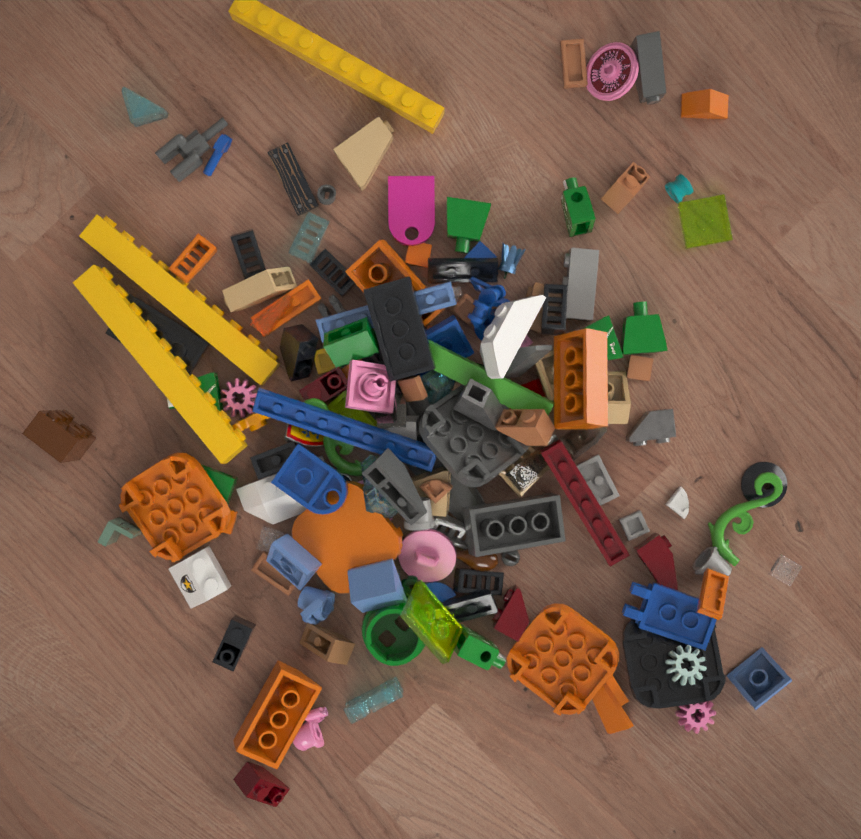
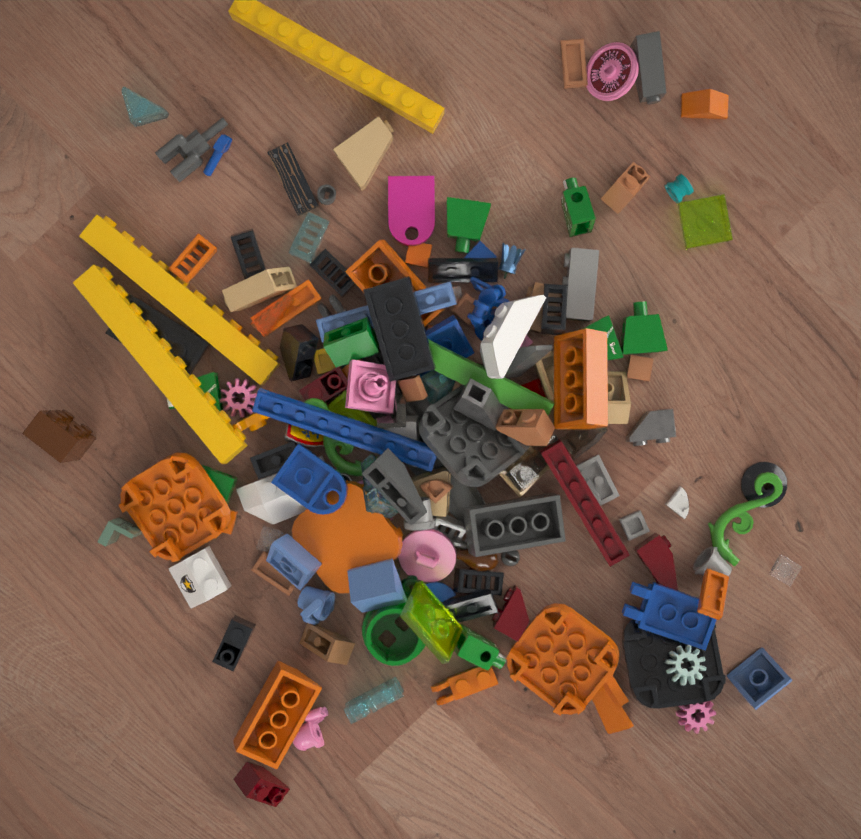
(465, 684): none -> orange hinge

